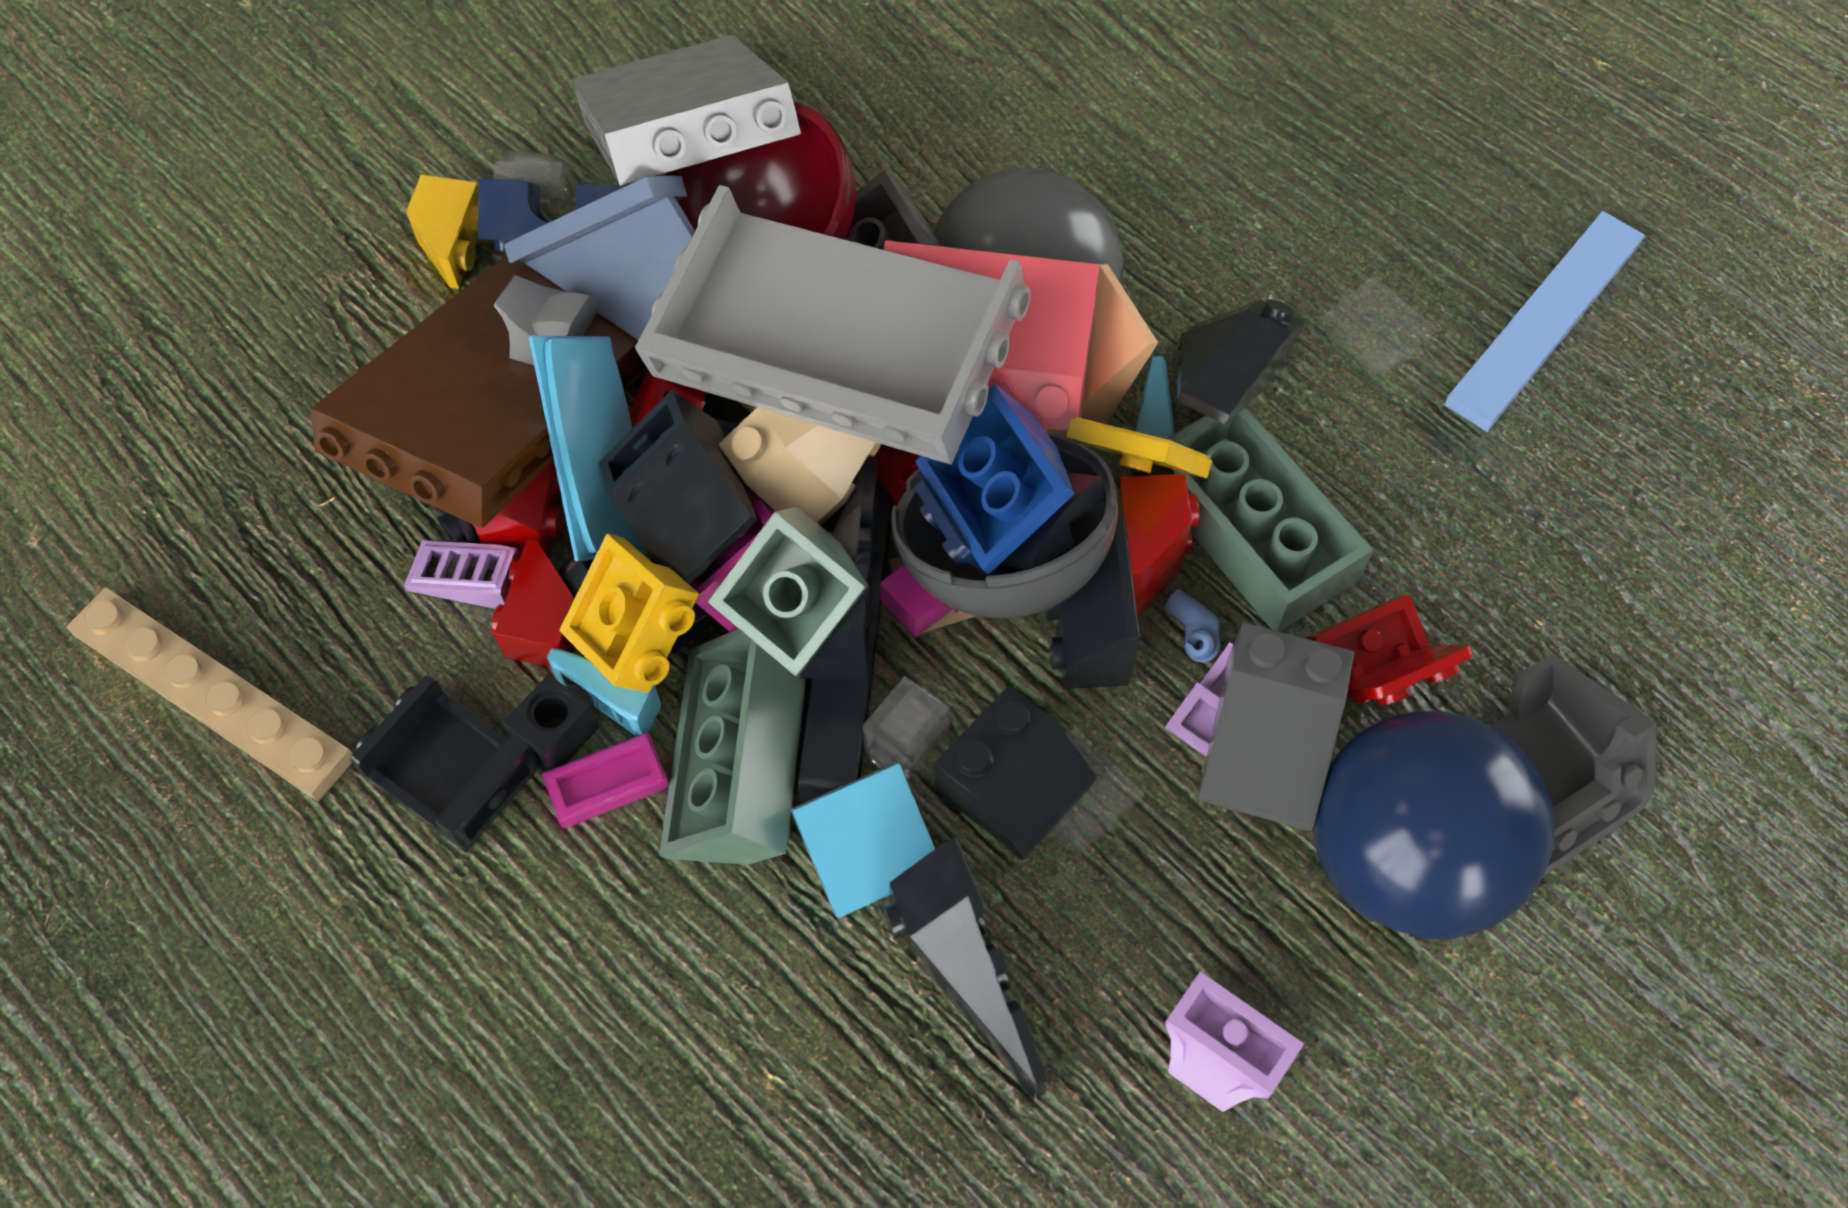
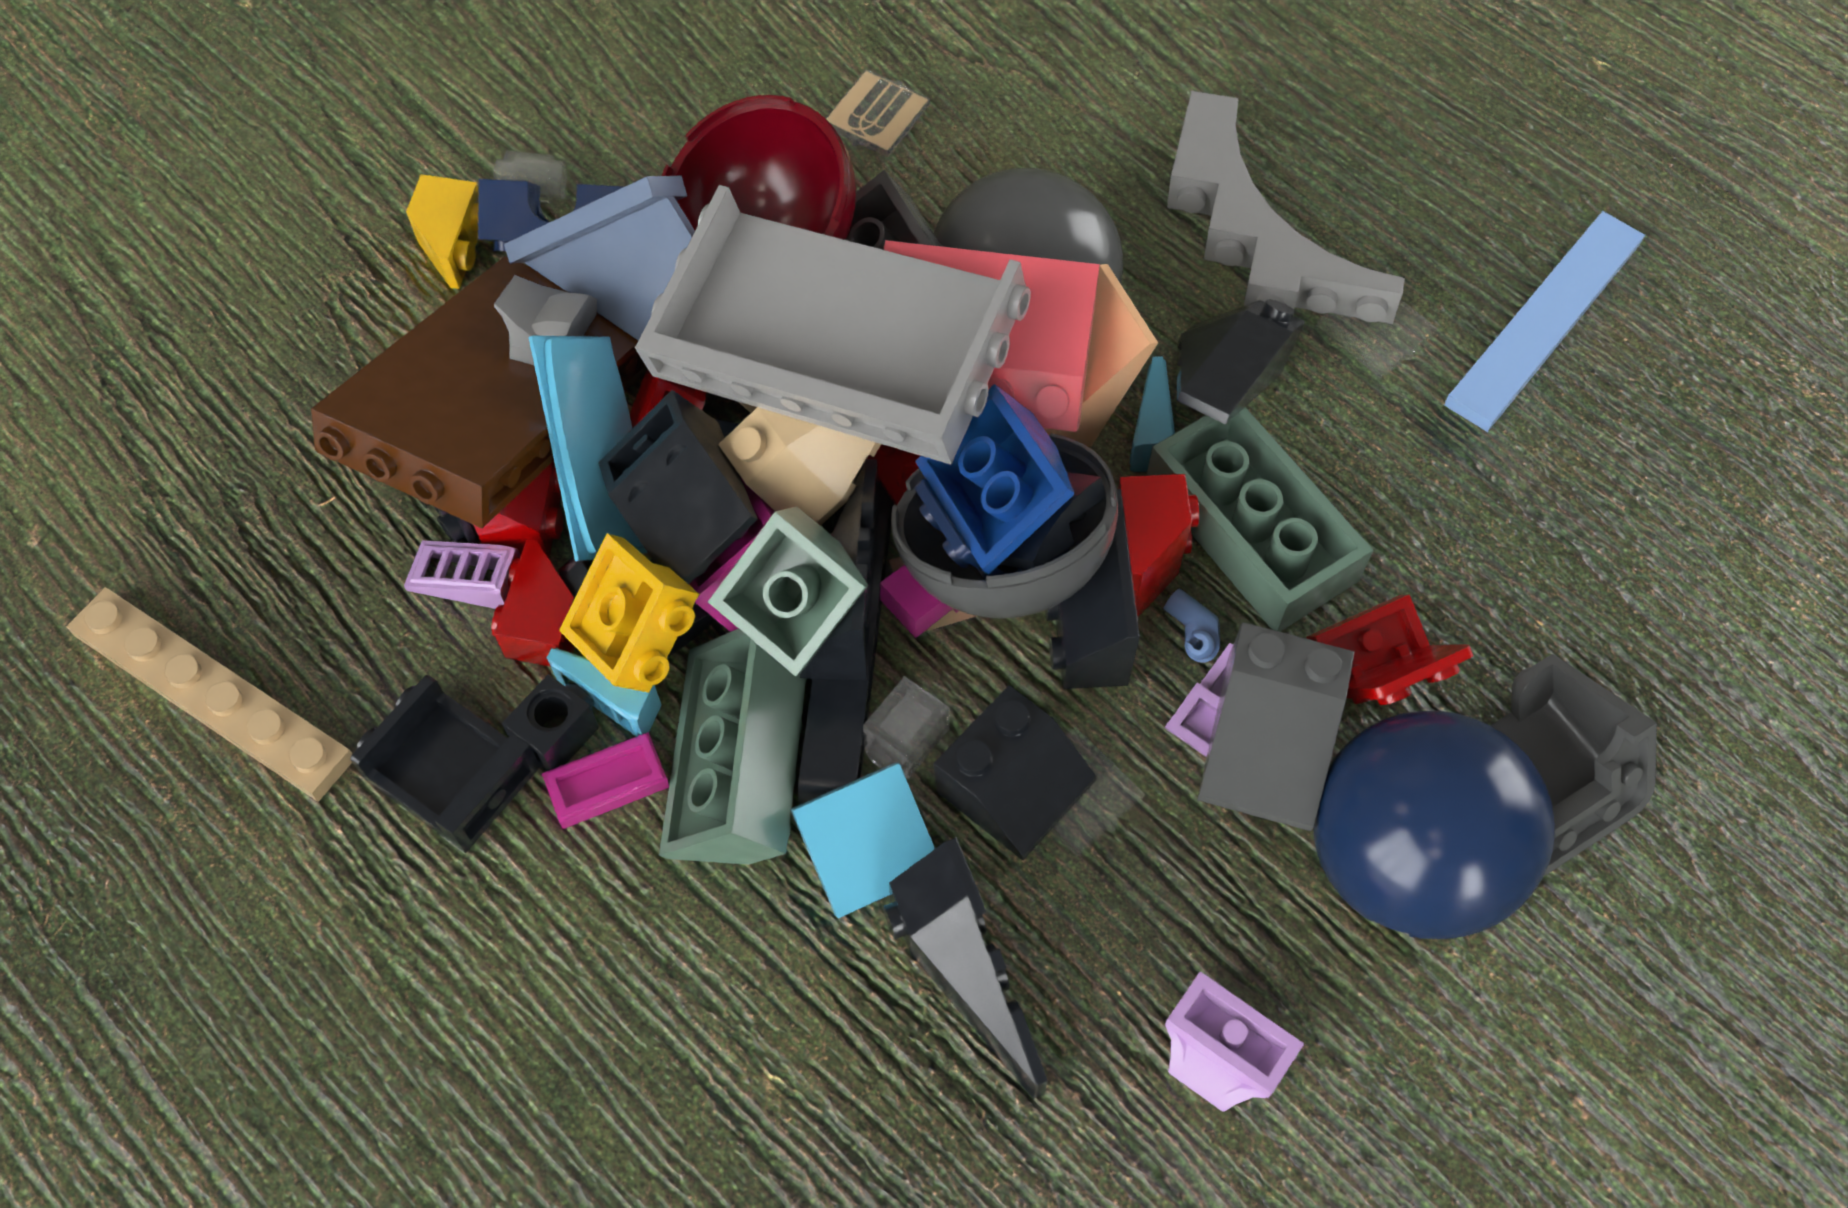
(685, 108): light grey panel -> none
(877, 113): none -> piece
(1139, 449): yellow plate -> none
(1248, 233): none -> light grey arch

